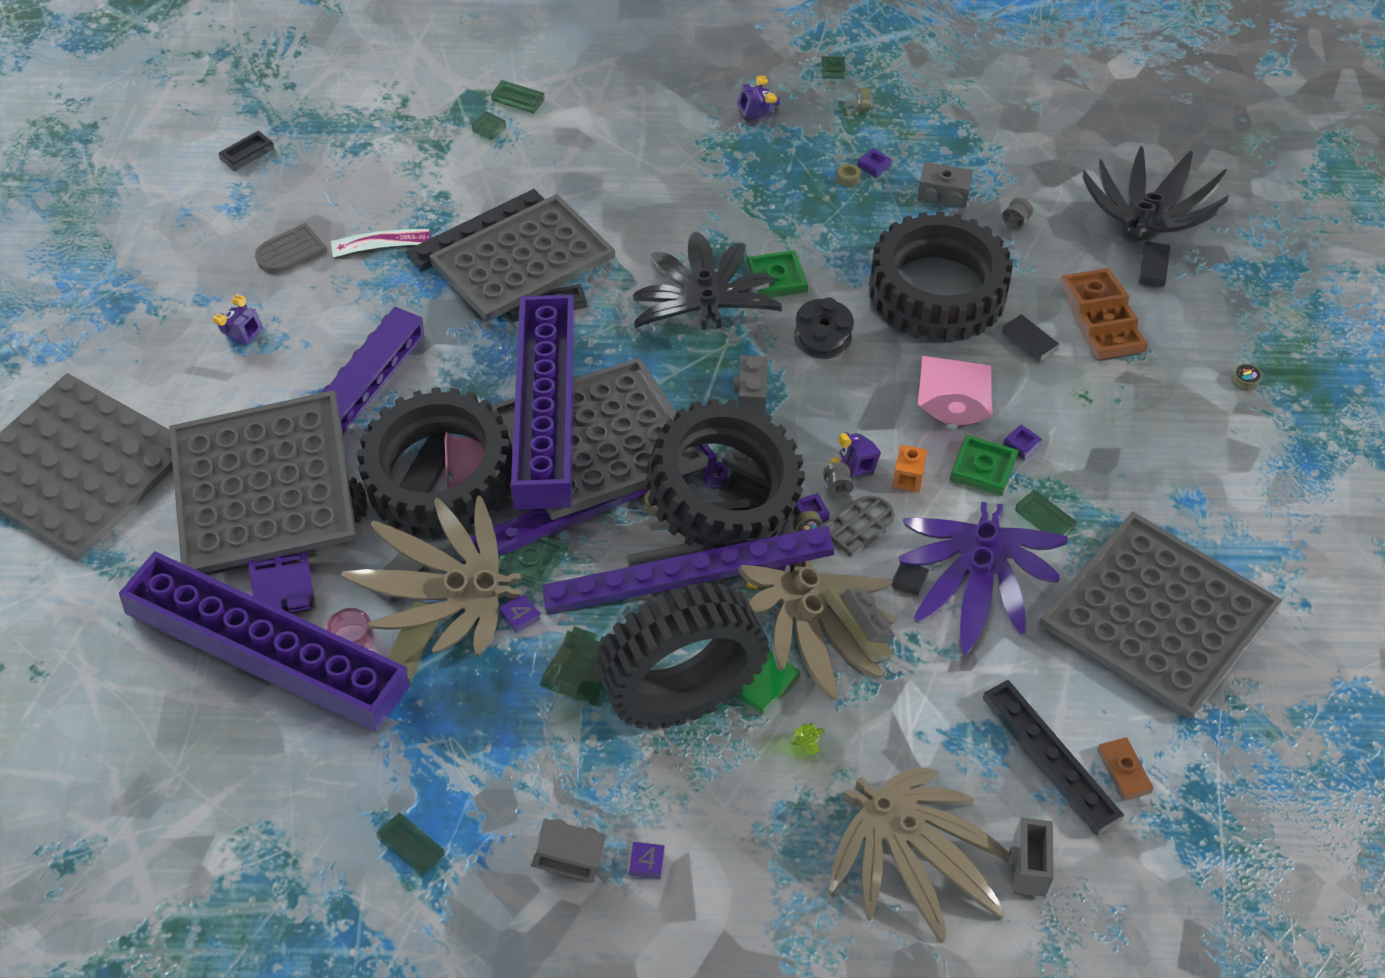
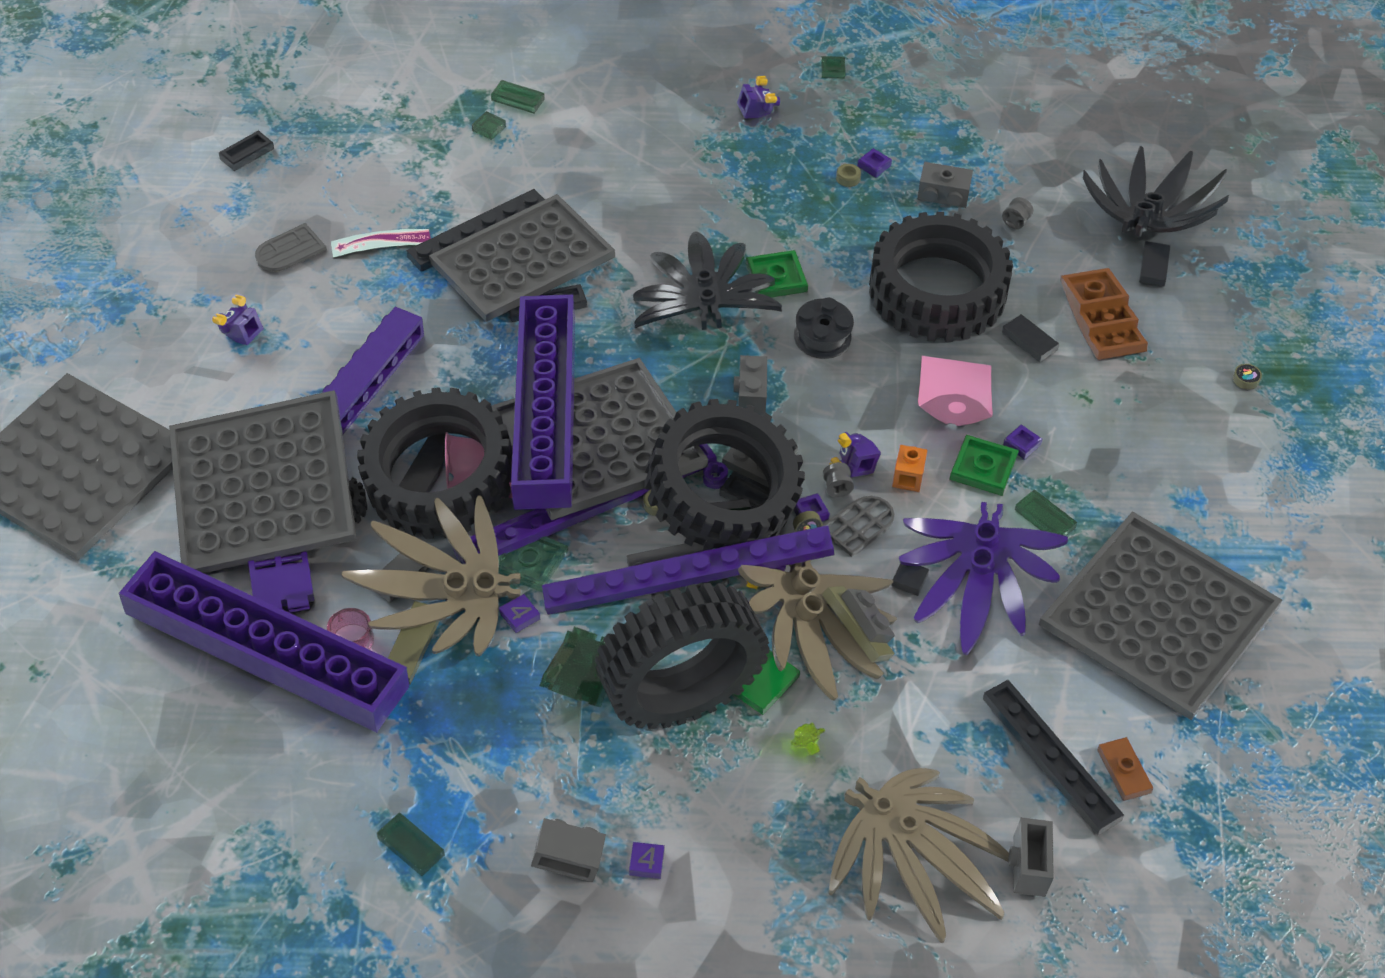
(863, 100): olive tile -> none

